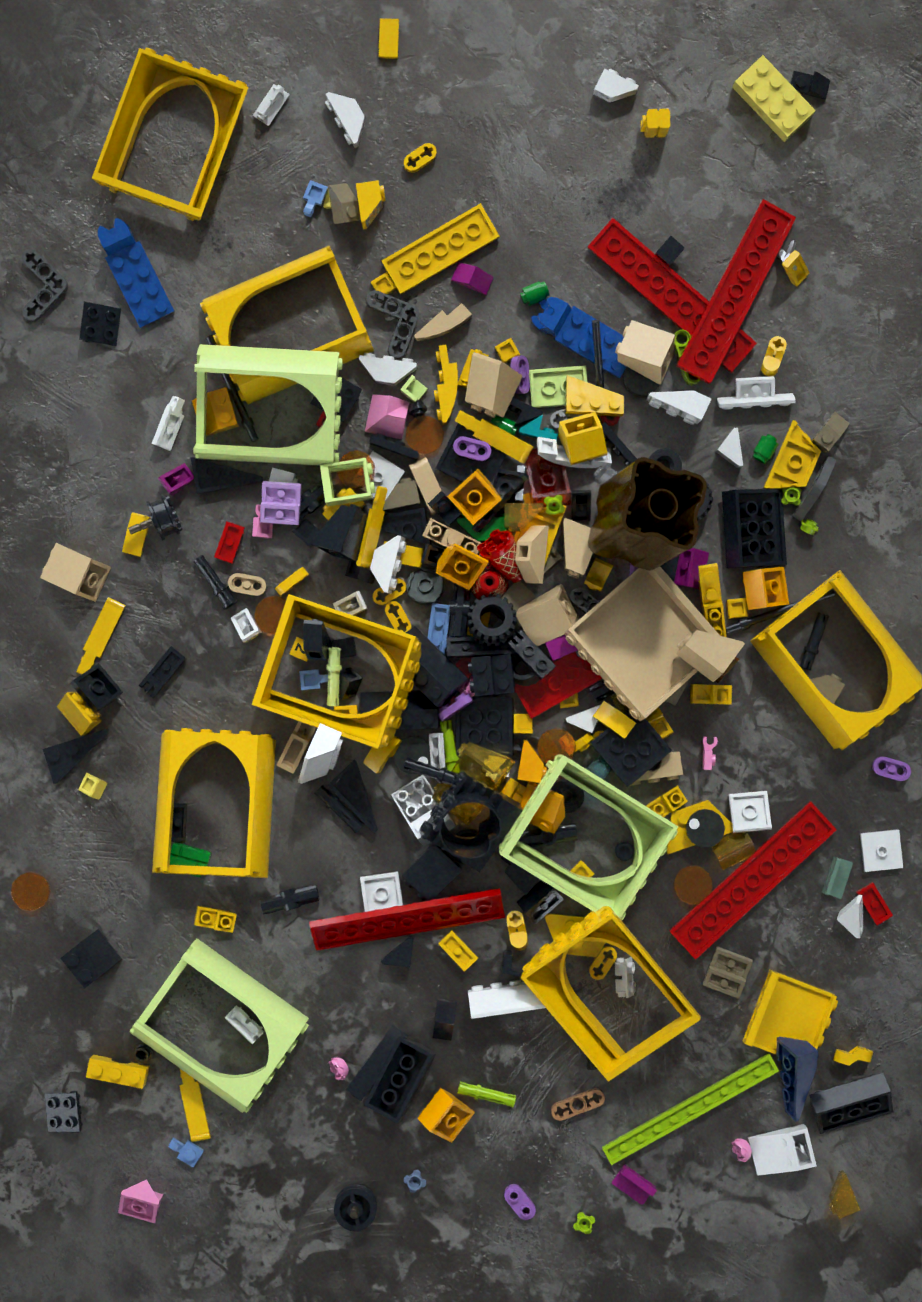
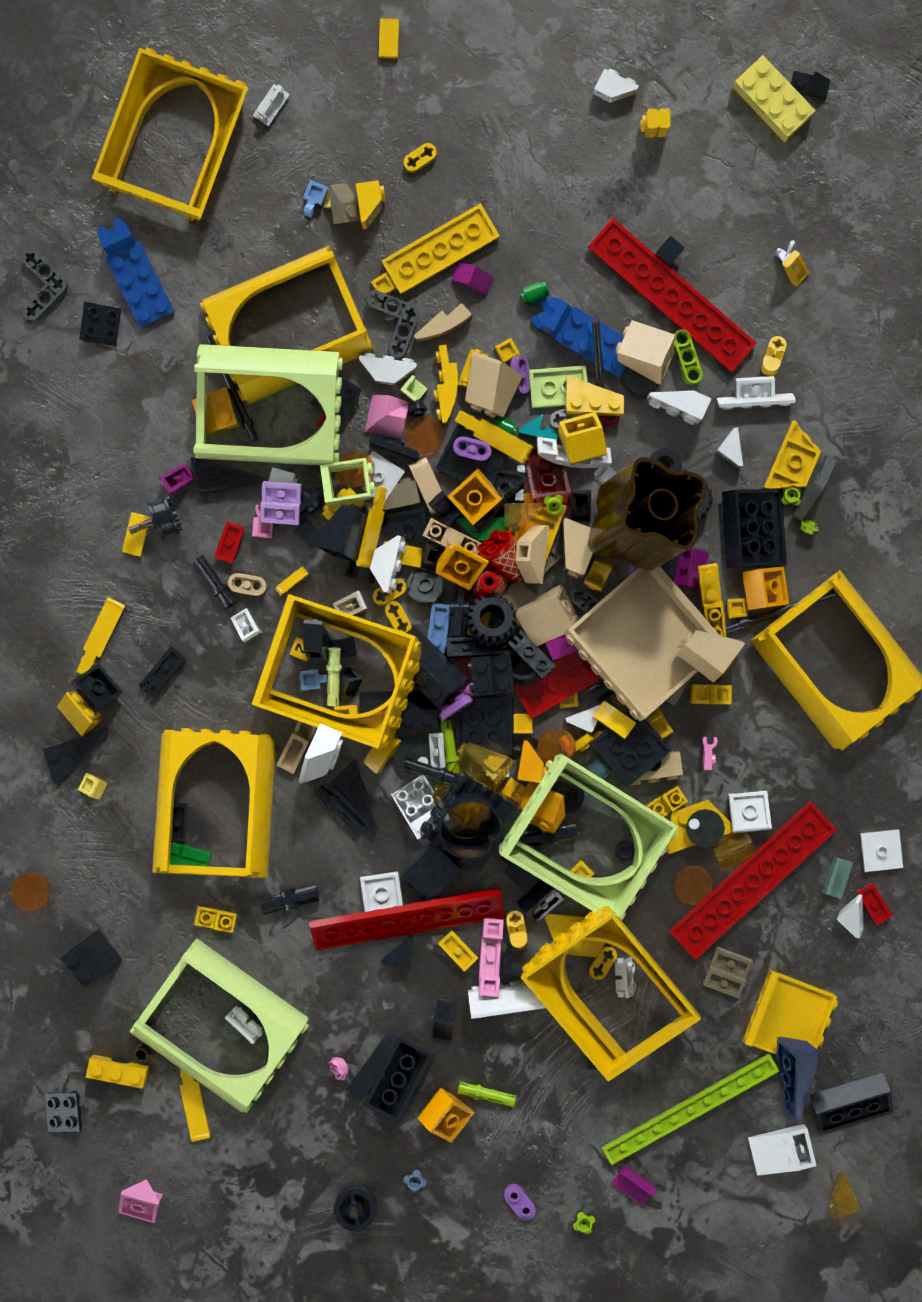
(75, 572): tan slope -> none
(169, 424): white hinge -> none
(188, 1152): medium blue plate -> none
(269, 613): clear orange tile -> none
(348, 116): white slope -> none
(490, 957): none -> bright pink slope
(528, 412): black slope -> none
(589, 1093): medium nougat beam -> none
(618, 446): black plate -> none
(736, 291): red plate -> none
(742, 1149): bright pink plate -> none
(765, 448): green brick -> none
(811, 649): black pin -> none
(829, 686): dark tan slope -> none
(830, 432): dark tan slope -> none
(853, 1055): yellow piece -> none
(890, 768): medium lavender plate -> none

